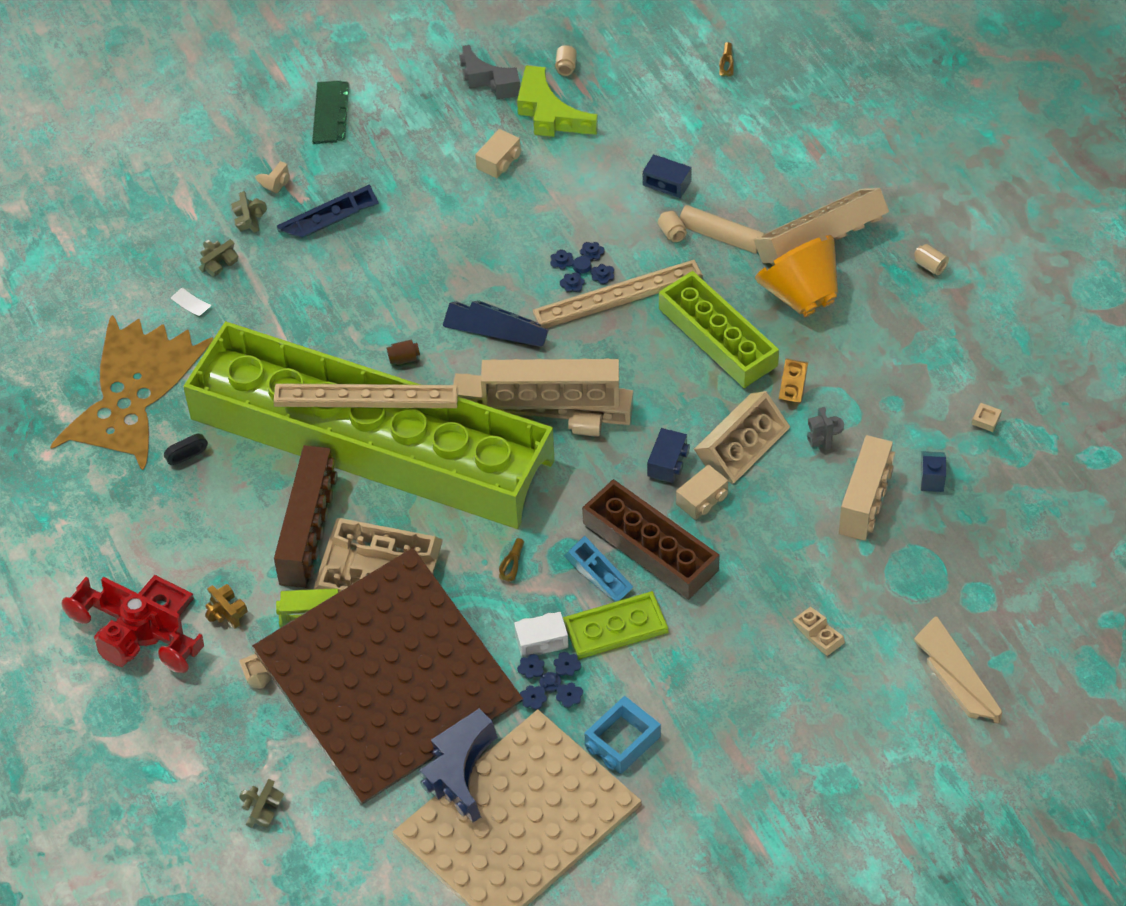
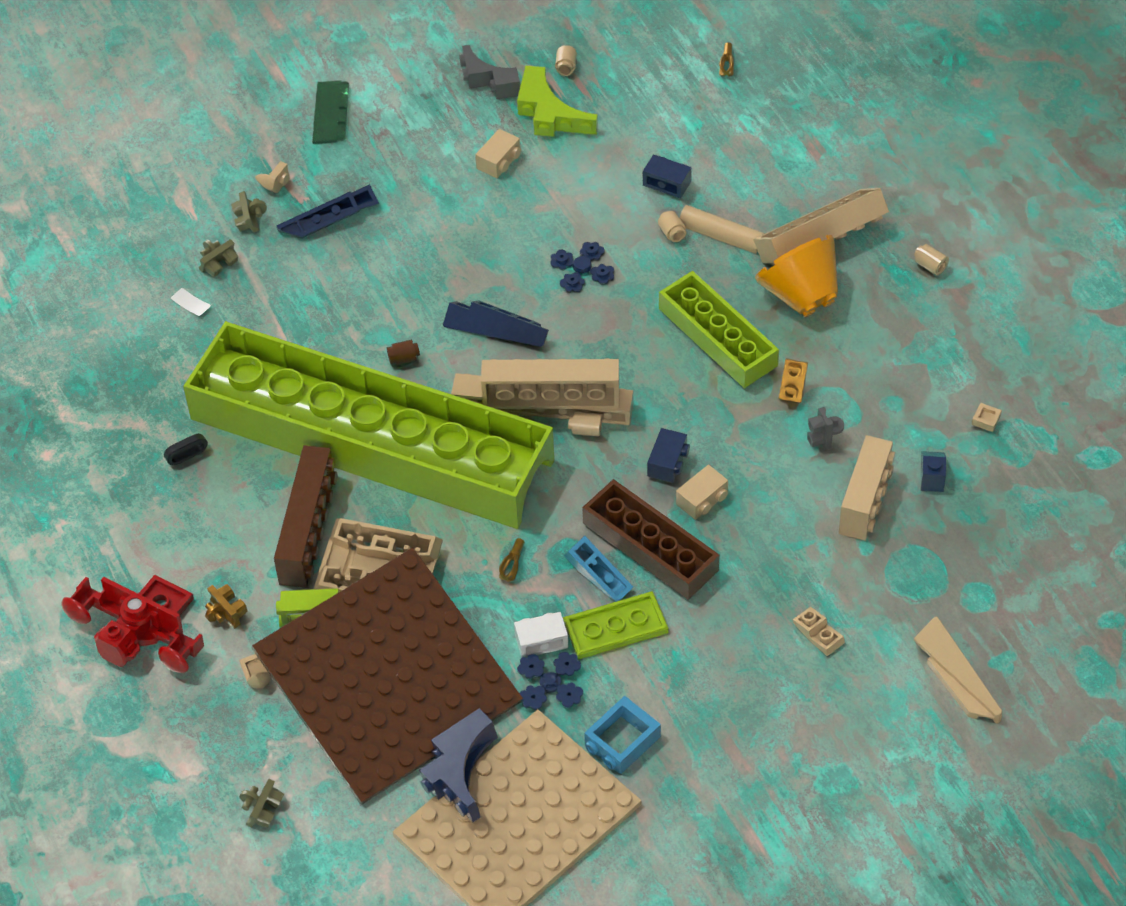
(125, 354): pearl gold piece -> none
(366, 395): tan tile -> none
(612, 295): tan tile -> none
(743, 436): tan slope -> none

